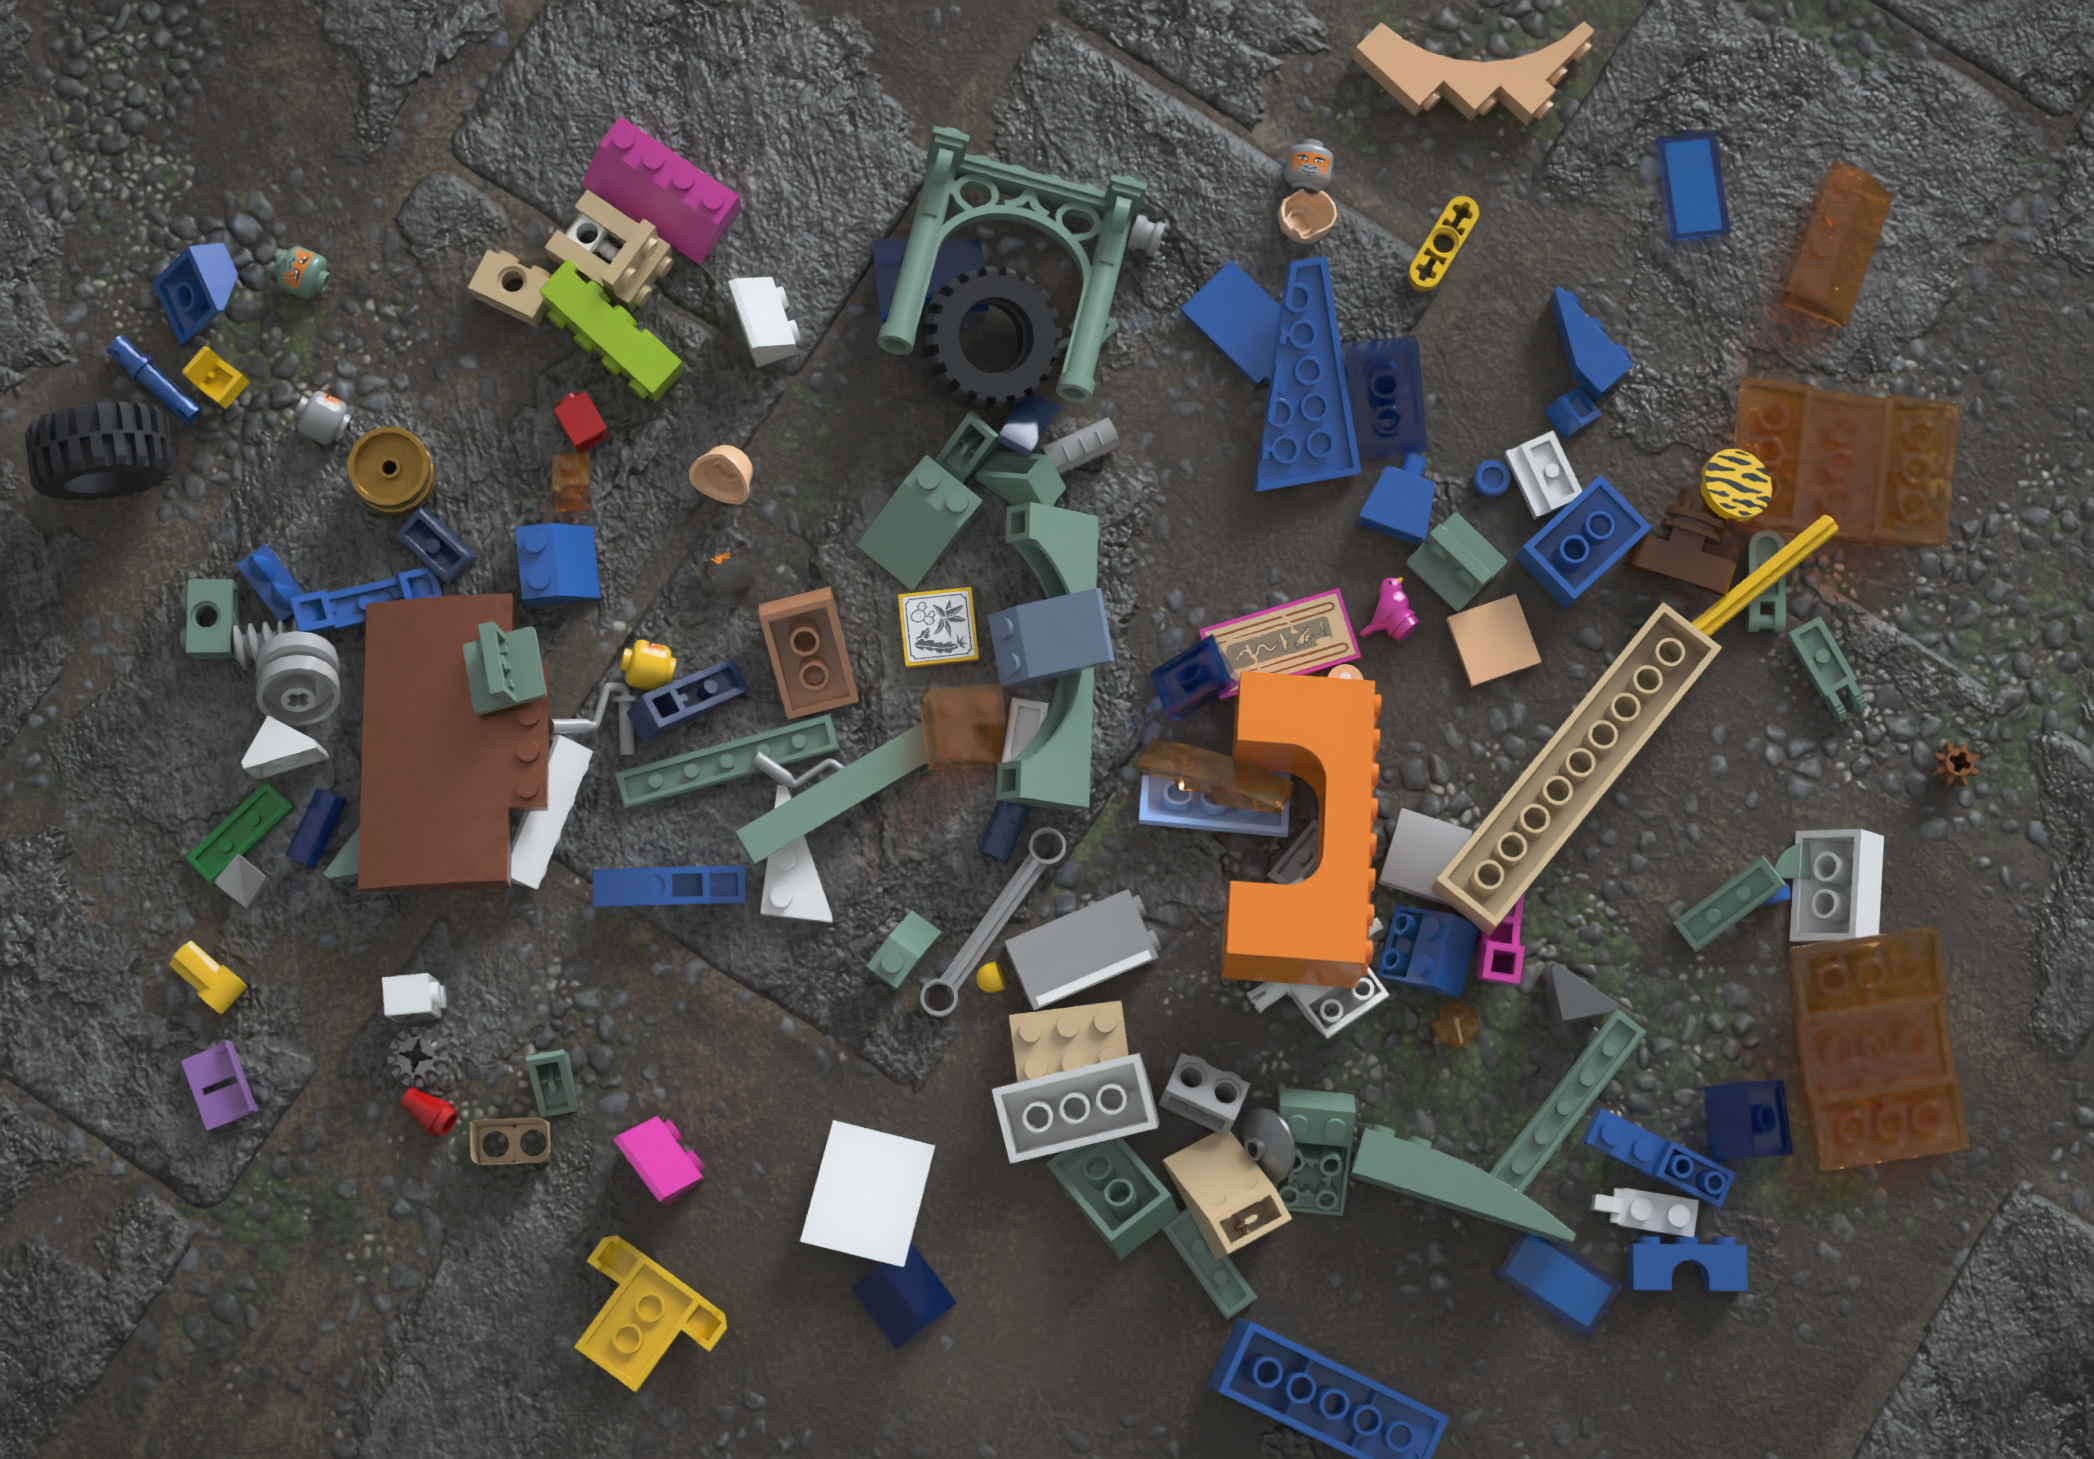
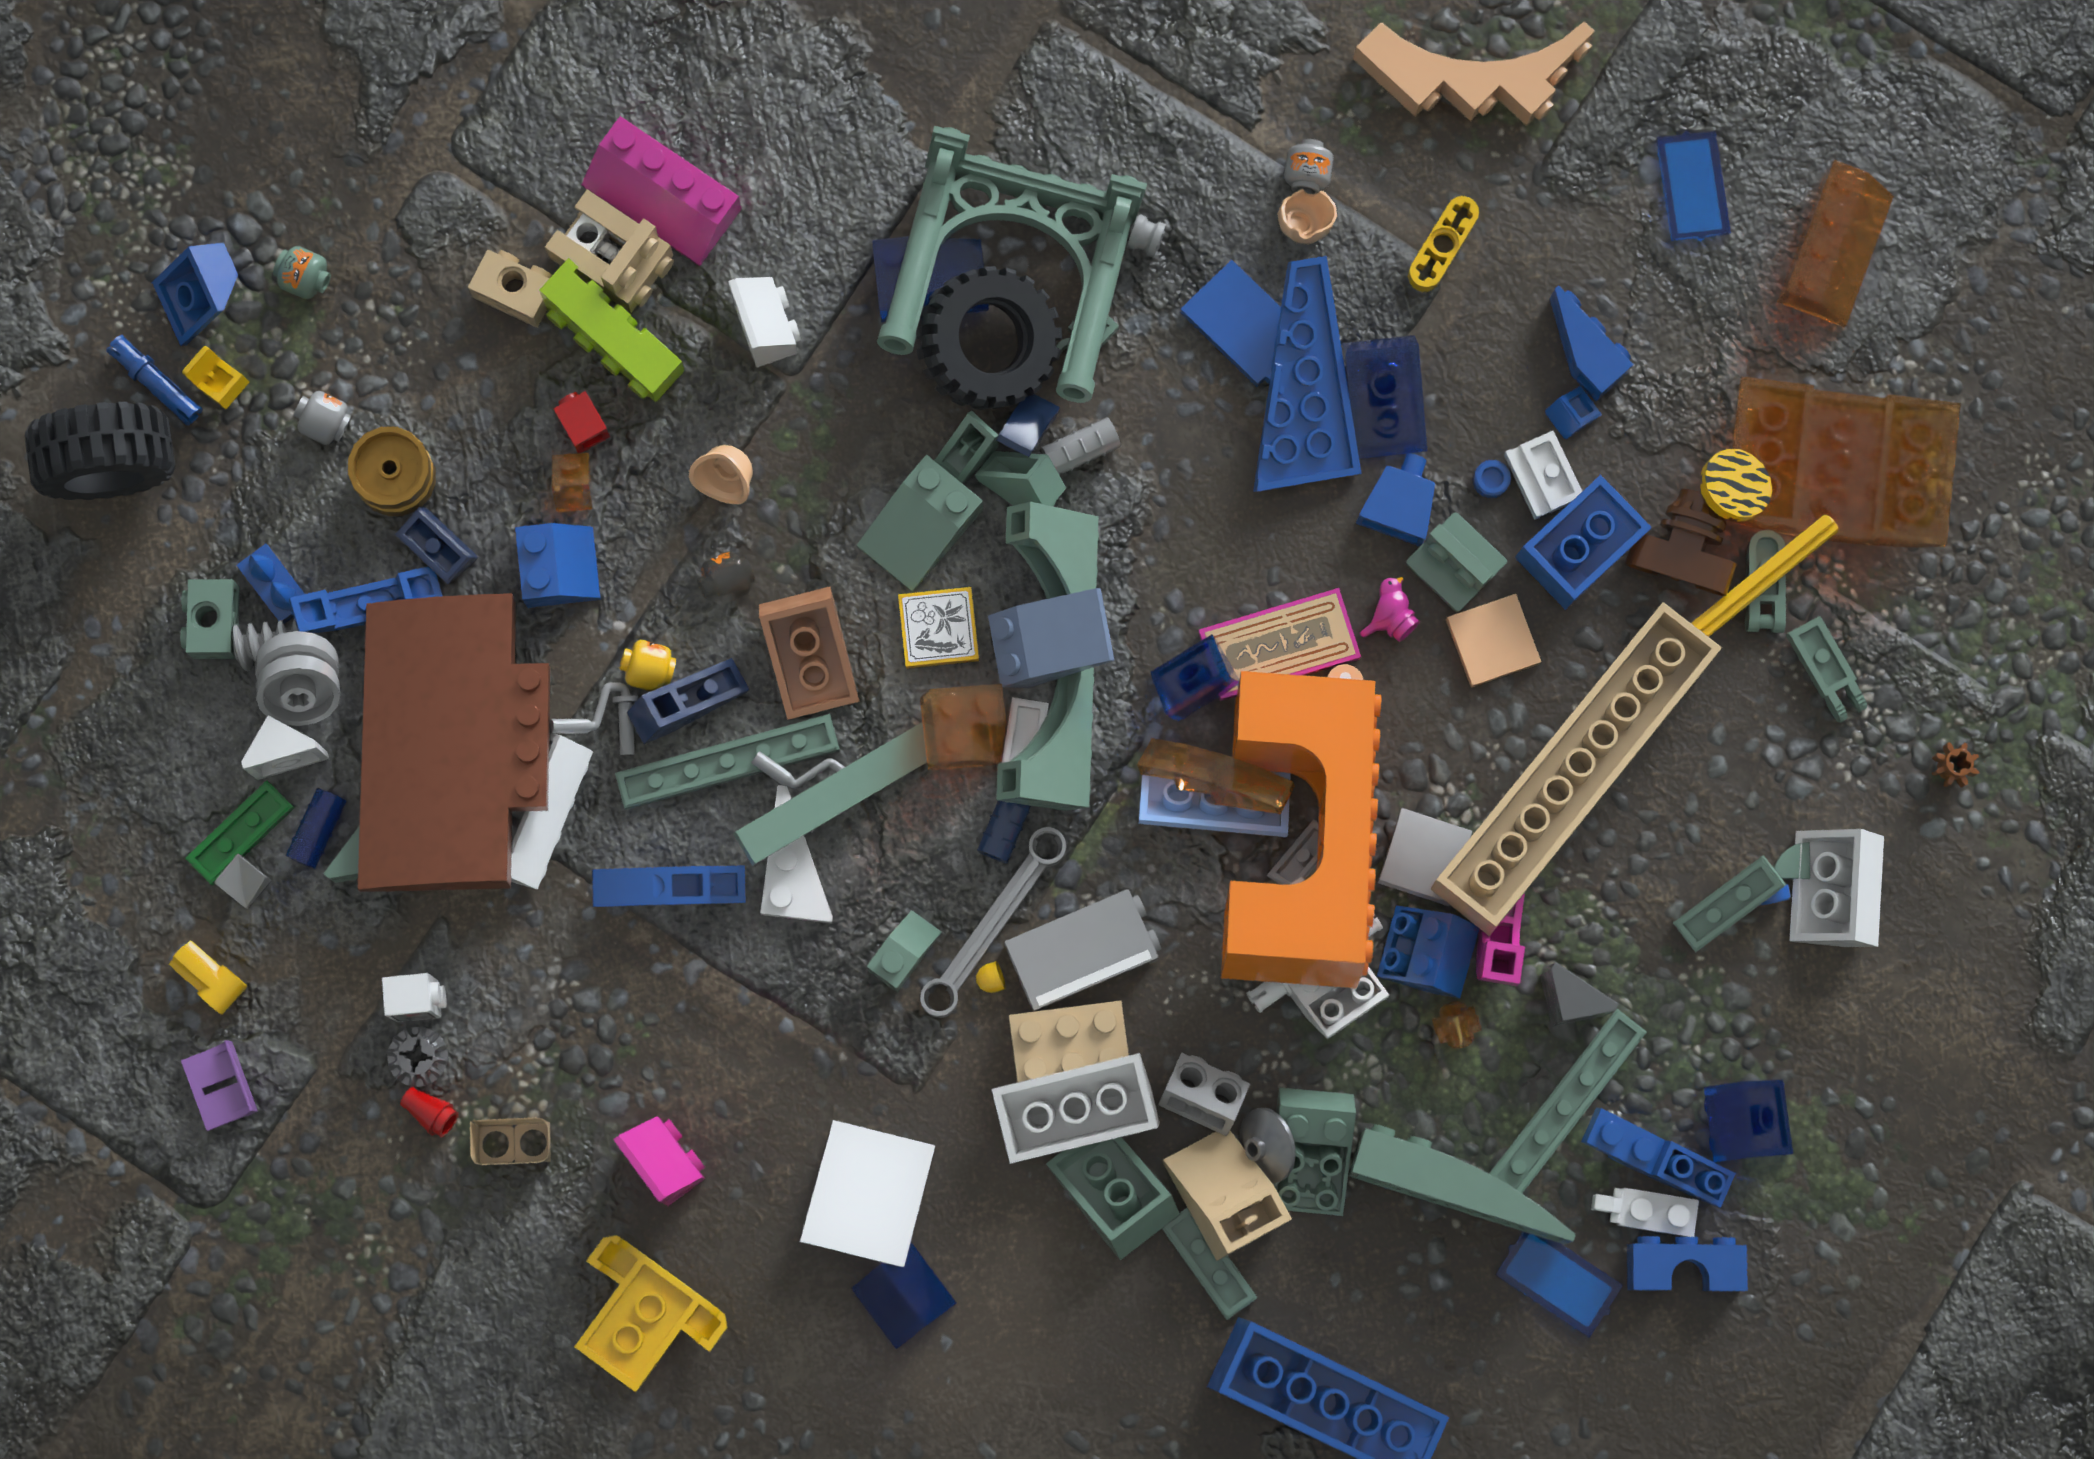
(503, 668): sand green bracket -> none
(552, 1082): sand green slope -> none
(1876, 1048): clear orange slope -> none

